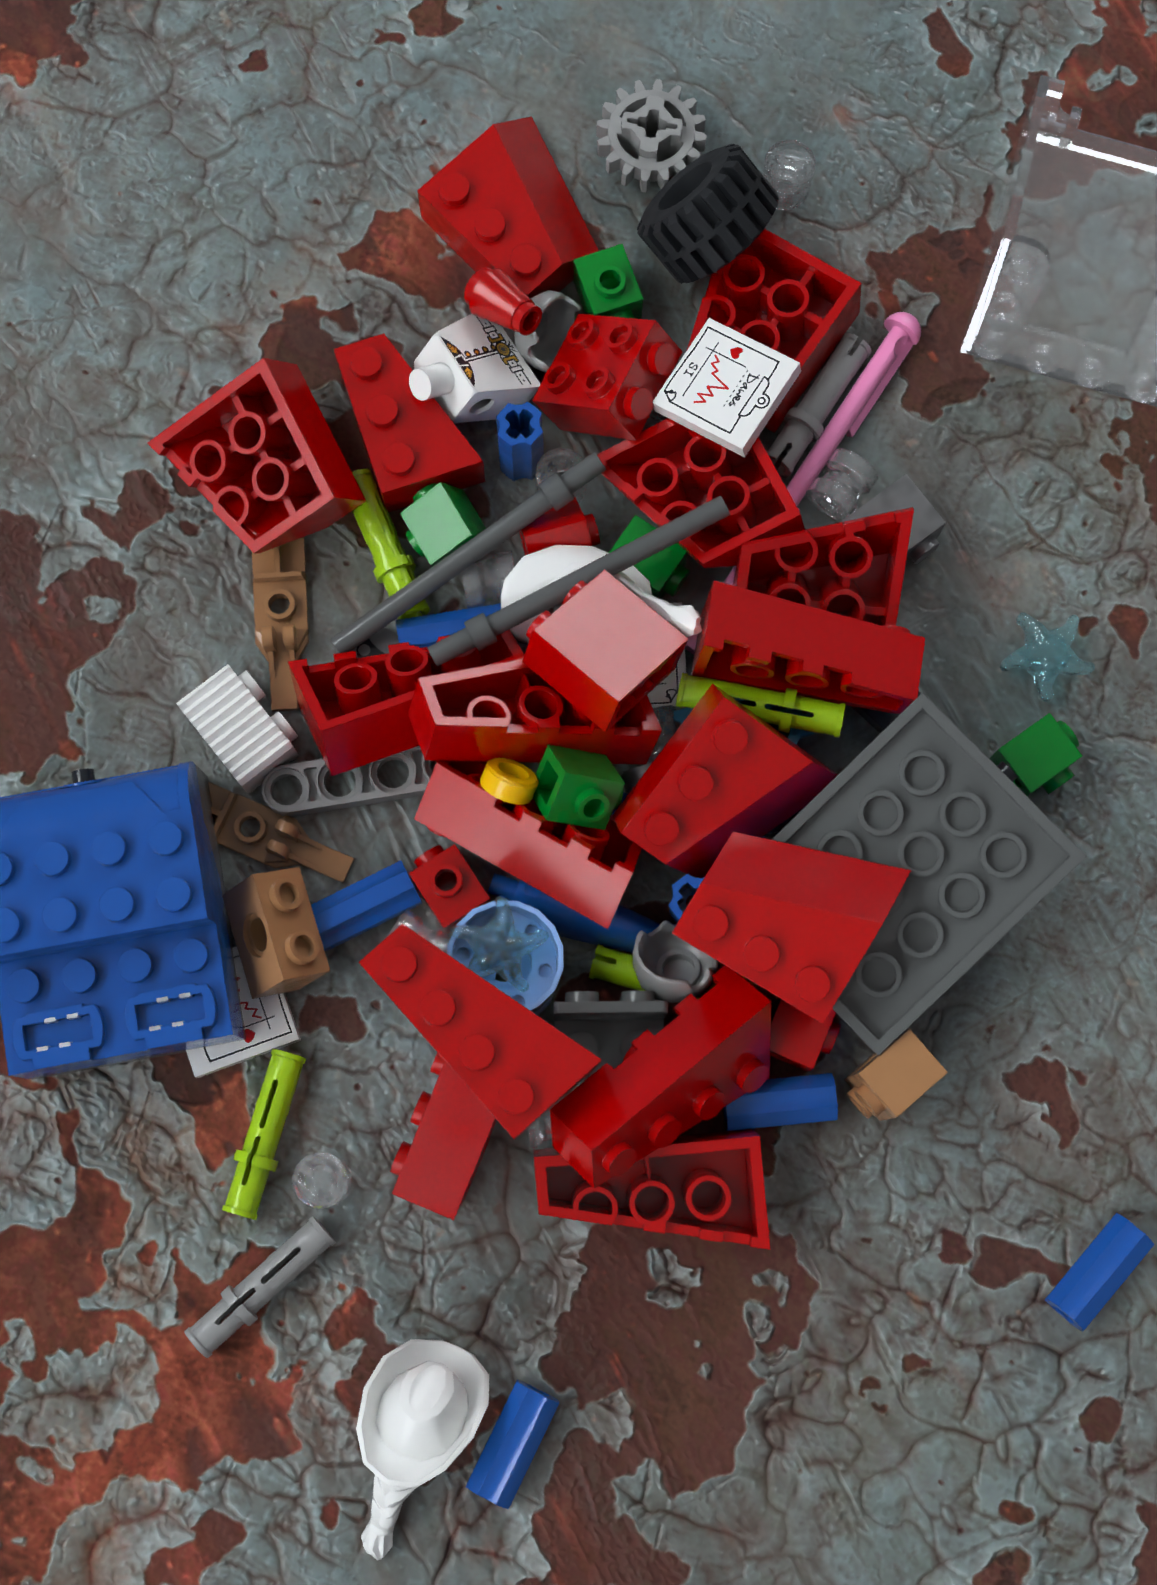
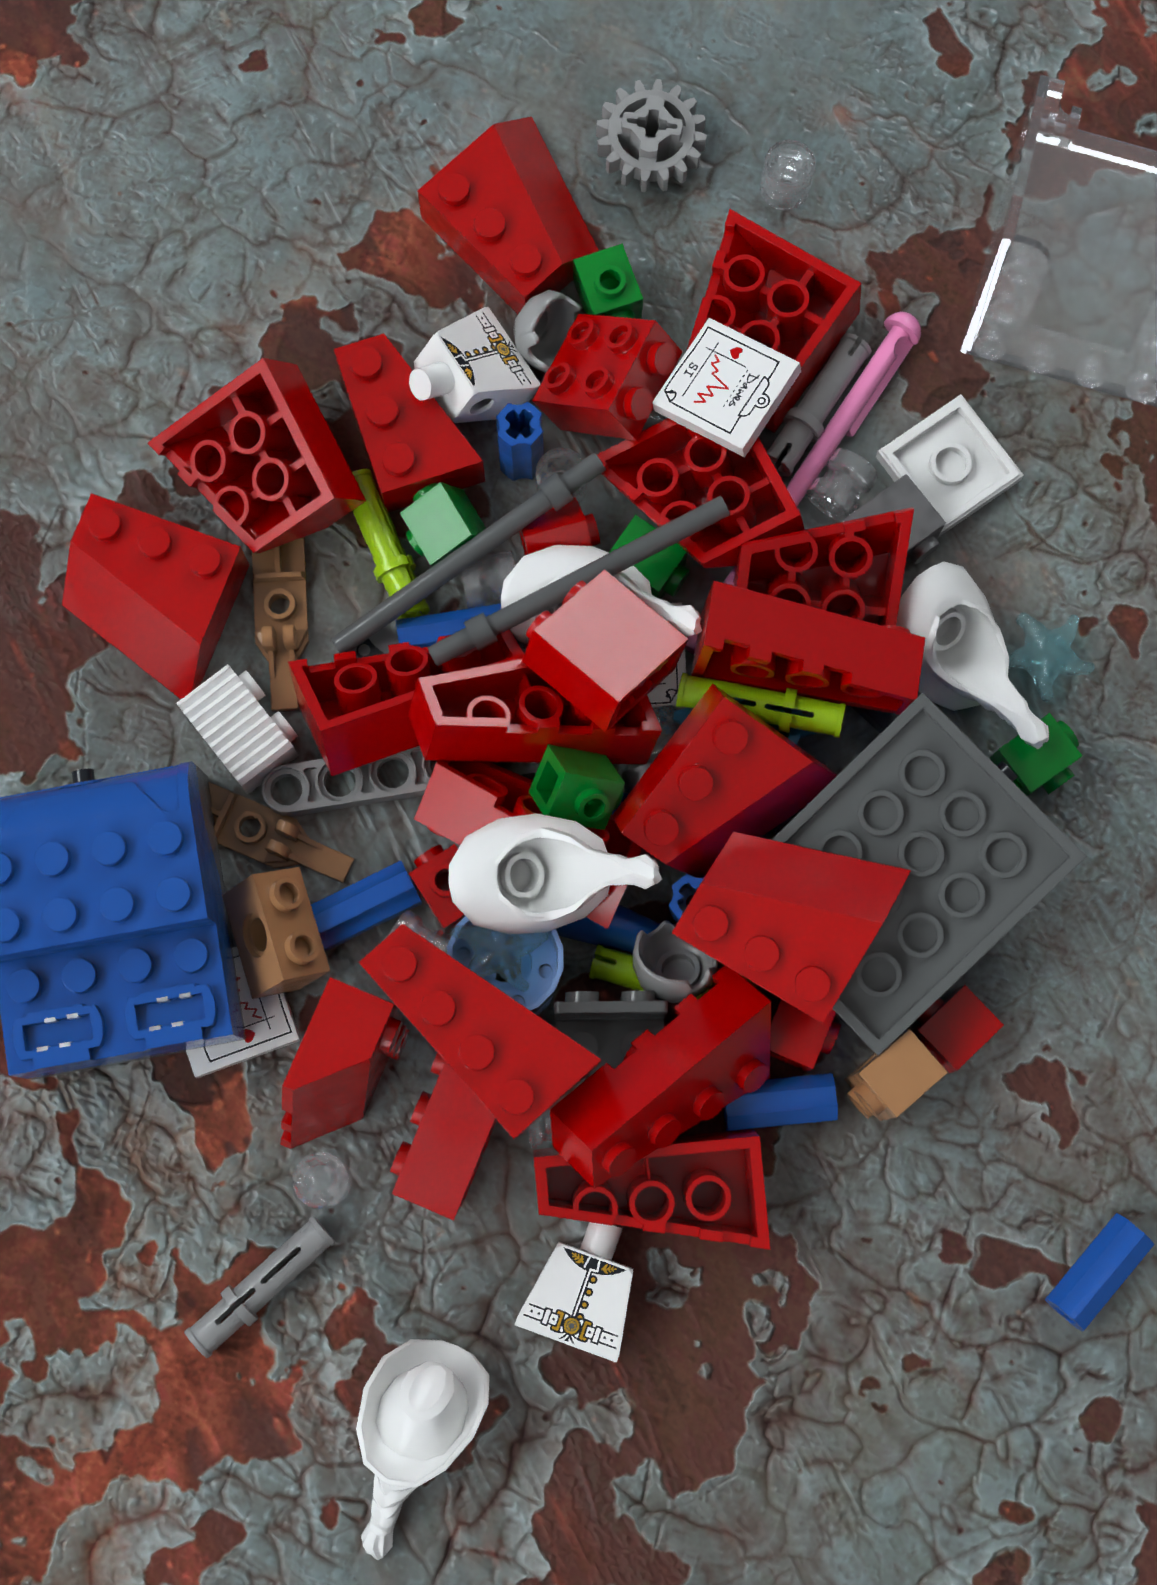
(152, 589): none -> red wedge
(264, 1134): lime pin -> none
(339, 1062): none -> red wedge
(501, 301): red cone -> none
(509, 781): yellow tile -> none
(512, 1444): blue axle -> none
(538, 874): none -> white hat
(582, 1295): none -> white torso
(708, 214): black tyre -> none
(952, 462): none -> white tile
(956, 1028): none -> red brick
(964, 649): none -> white hat

